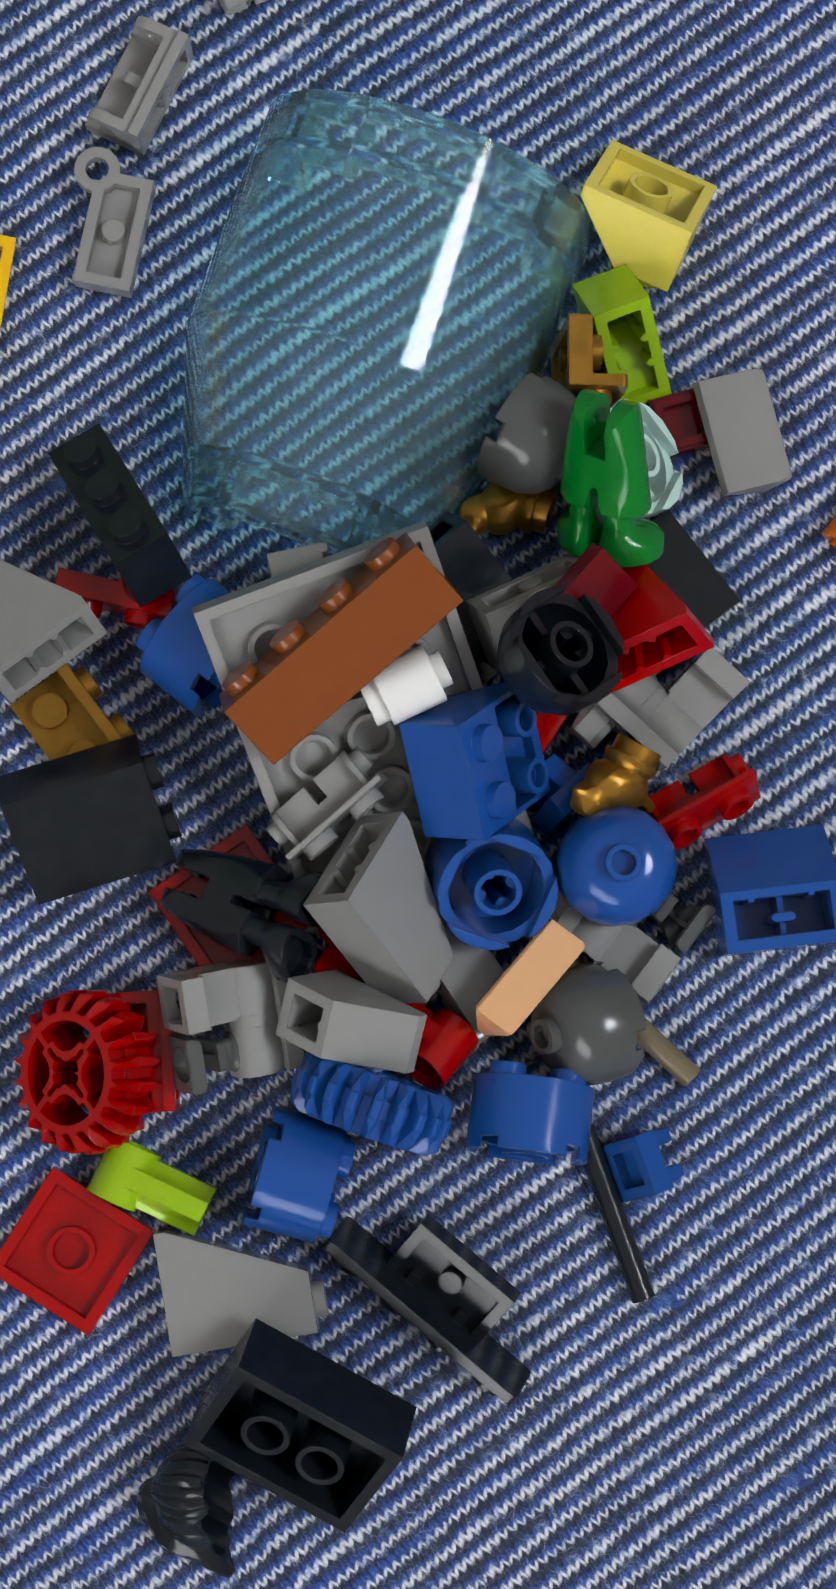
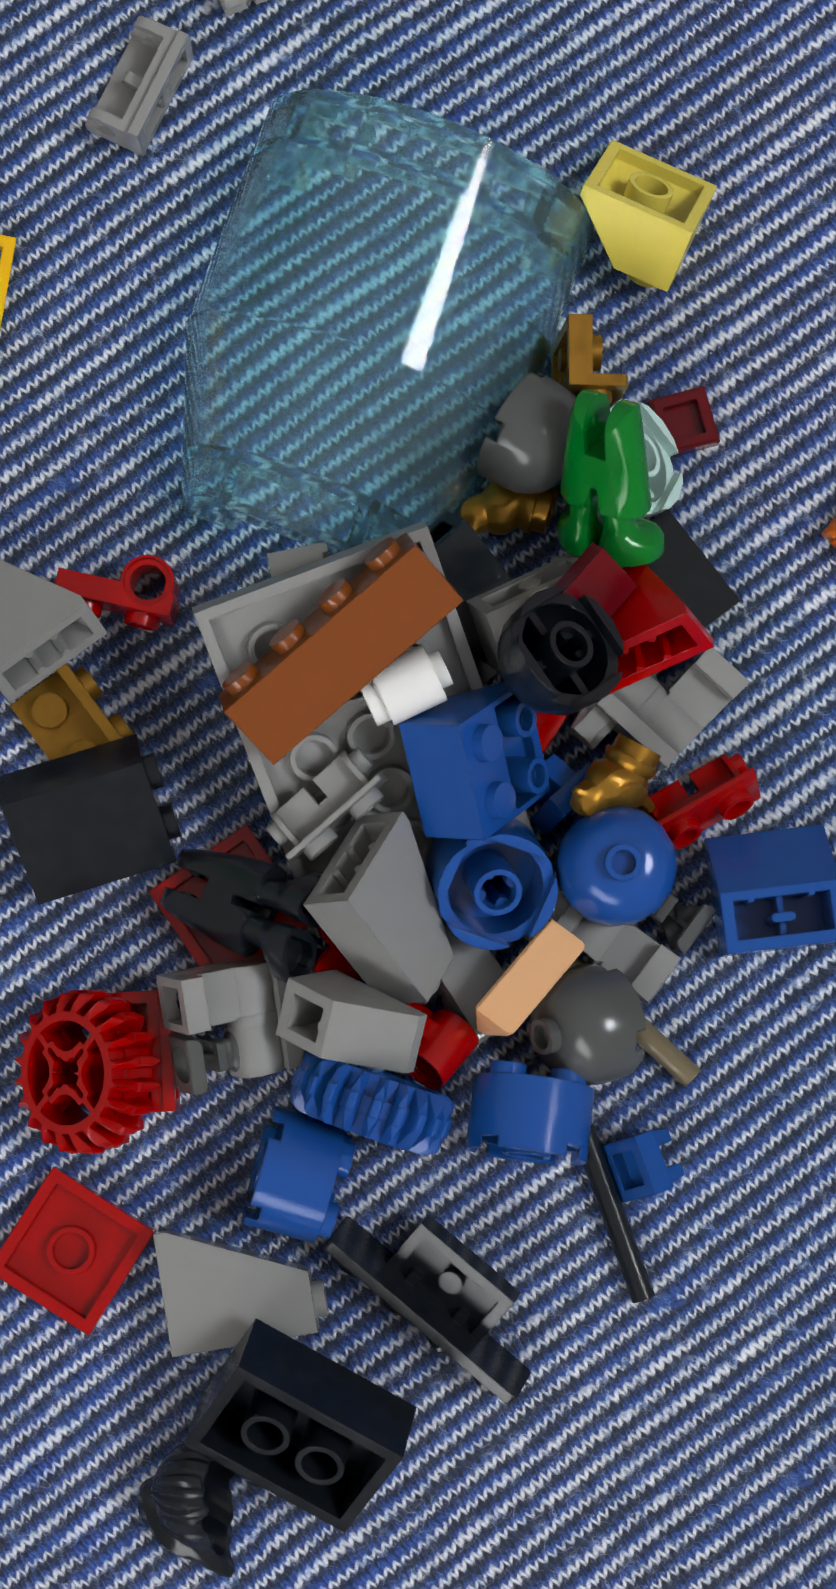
(113, 225): light grey hinge -> none
(120, 515): black brick -> none
(139, 1180): lime piece -> none
(176, 652): blue brick -> none
(627, 329): lime arch -> none
(742, 432): light grey slope -> none

